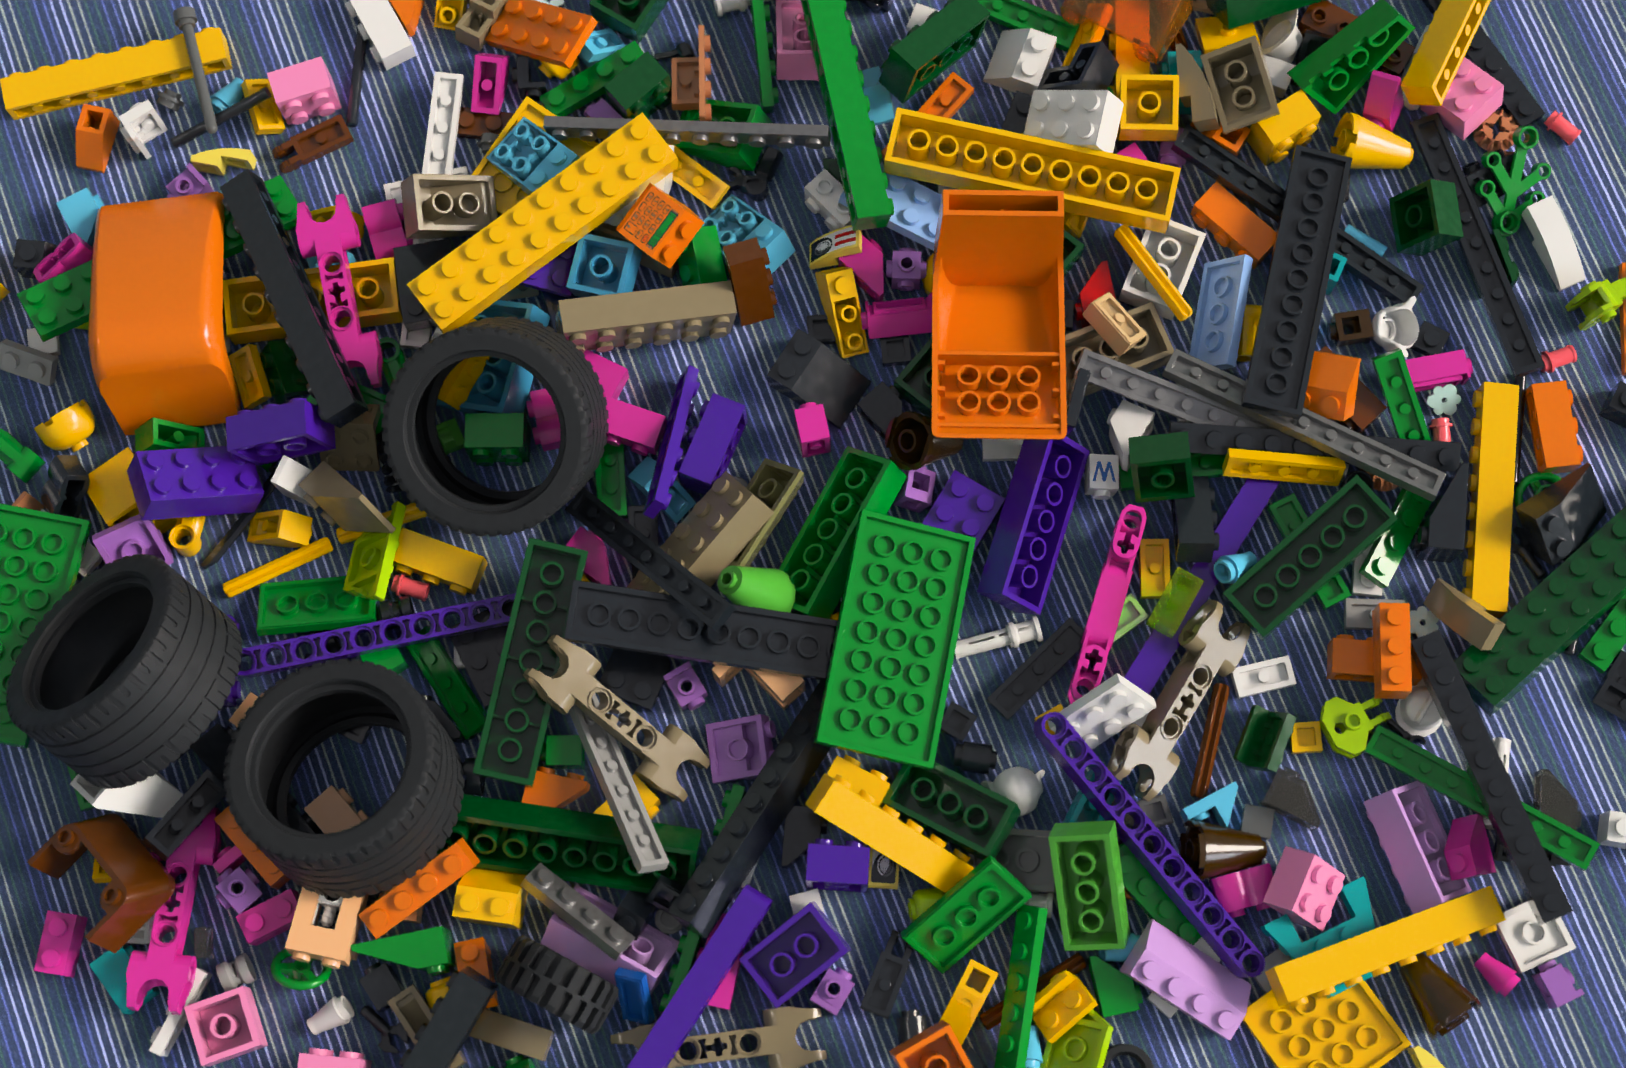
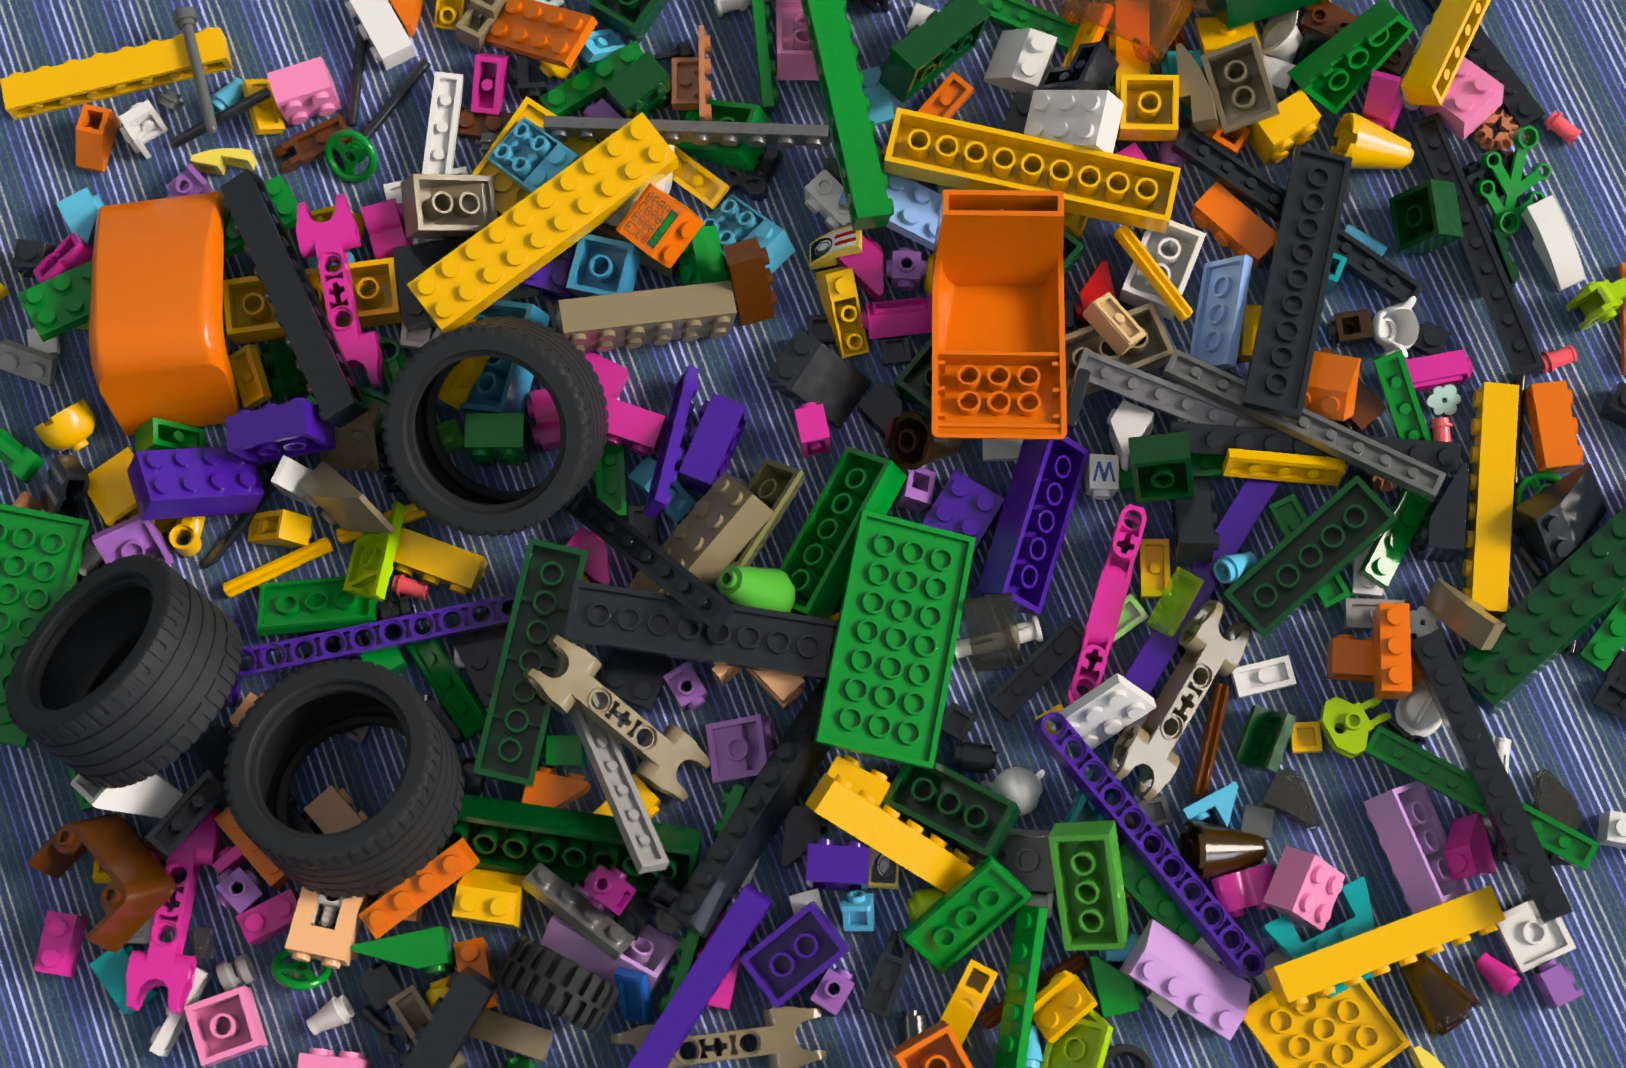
(359, 146): none -> green piece
(396, 99): none -> black bar
(608, 889): none -> magenta brick
(858, 911): none -> medium azure bracket
(993, 631): none -> clear smoke piece

